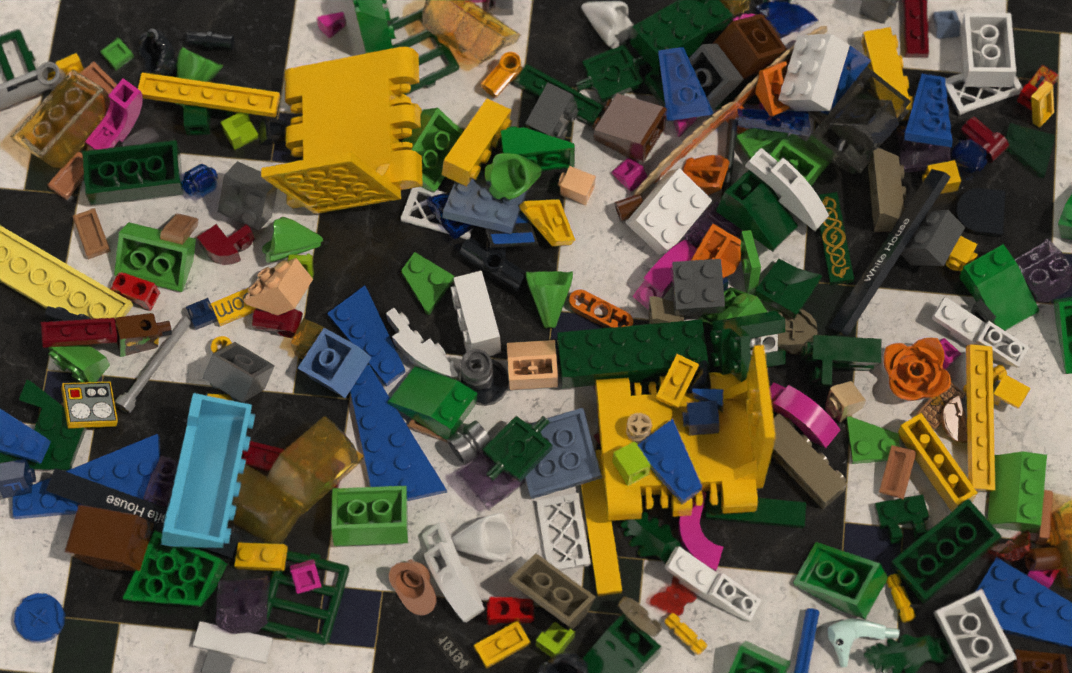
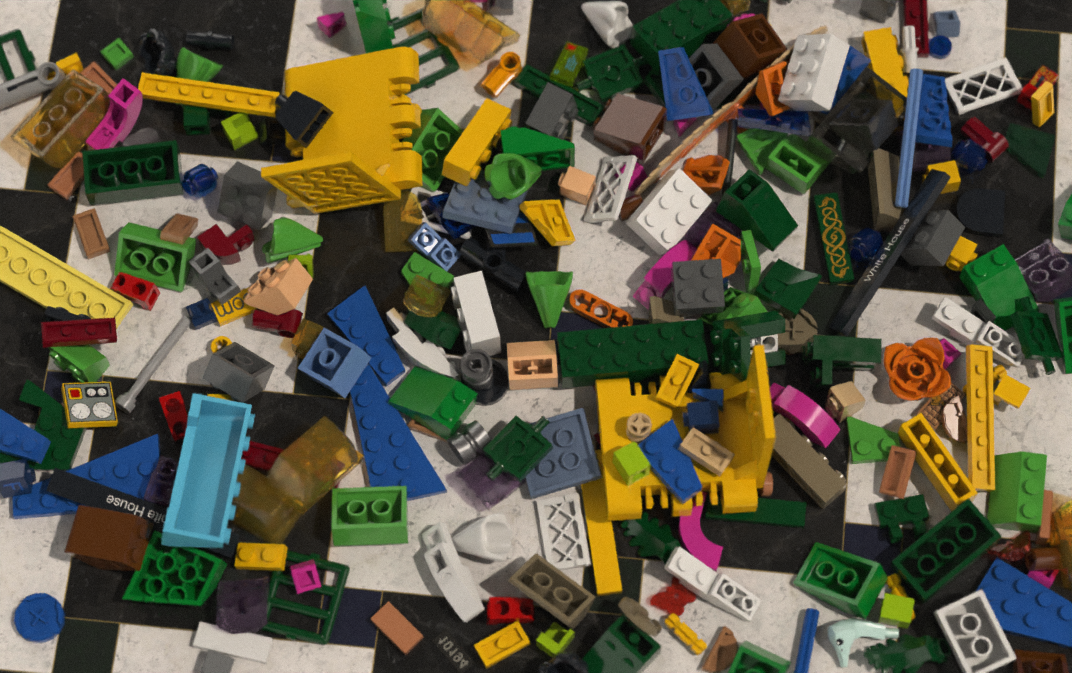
(139, 333): reddish brown torso -> none
(175, 414): none -> red leg
(214, 277): none -> dark grey brick
(301, 116): none -> black torso
(397, 628): none -> nougat tile
(400, 221): none -> clear yellow window
(413, 586): nougat piece -> none
(425, 297): none -> clear yellow window
(434, 247): none -> medium blue slope
(439, 329): none -> dark green slope
(569, 64): none -> clear neon green tile
(617, 199): none -> white window
(706, 451): none -> tan plate
(722, 653): none -> medium nougat tile
(768, 486): none -> nougat tile
(786, 17): clear blue brick -> none
(795, 190): white slope -> none
(865, 245): none -> clear blue head
(896, 611): none -> lime panel
(909, 49): none -> white axle
(909, 137): none -> medium blue axle
(940, 47): none -> clear blue tile
(988, 50): white brick -> none
(1036, 335): none -> dark green plate

